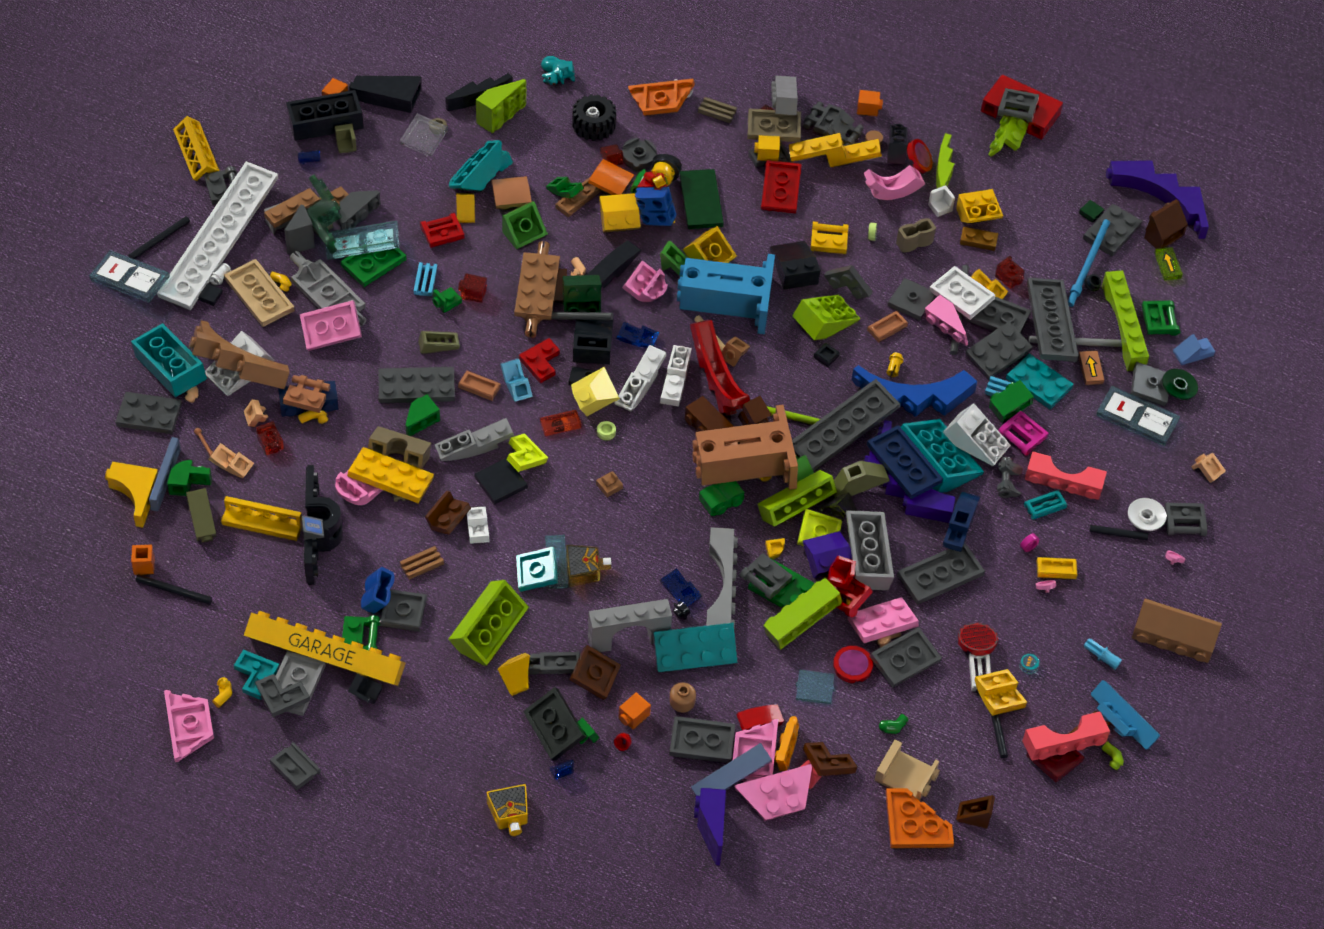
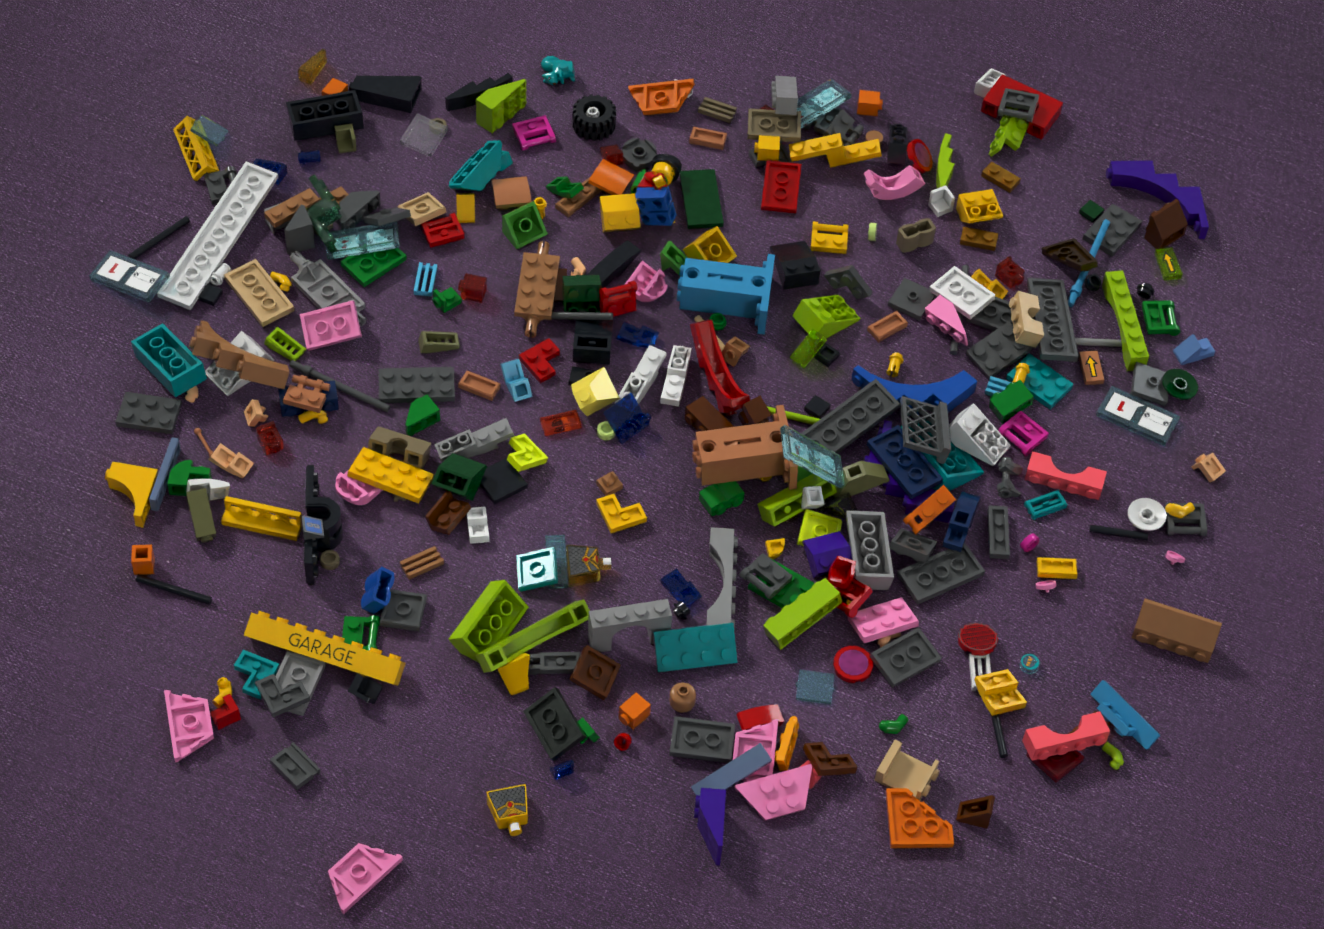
(209, 130): none -> clear light blue piece
(215, 488): none -> white slope
(226, 714): none -> red panel
(279, 168): none -> clear blue slope
(282, 350): none -> lime slope
(309, 371): none -> dark grey bar
(311, 68): none -> clear yellow slope
(329, 560): none -> dark tan tile
(359, 873): none -> bright pink wing
(386, 216): none -> dark grey plate
(423, 208): none -> tan tile
(459, 476): none -> dark green slope
(531, 128): none -> dark pink plate
(533, 635): none -> lime arch
(541, 205): none -> yellow pin
(617, 517): none -> yellow plate
(621, 303): none -> red plate
(626, 418): none -> clear blue hinge
(708, 138): none -> nougat tile
(719, 321): none -> green plate
(808, 348): none -> clear neon green slope
(812, 456): none -> clear light blue tile
(812, 497): none -> white slope
(817, 407): none -> black tile
(821, 101): none -> clear light blue tile
(912, 545): none -> dark grey plate
(930, 509): none -> orange plate
(939, 428): none -> dark grey fence
(986, 82): none -> white slope
(998, 532): none -> dark grey plate
(1000, 177): none -> pearl gold plate
(1021, 372): none -> yellow pin
(1023, 310): none -> tan arch
(1071, 254): none -> dark brown wing
(1103, 654): medium azure axle -> none
(1145, 290): none -> black plate
(1179, 511): none -> yellow arm

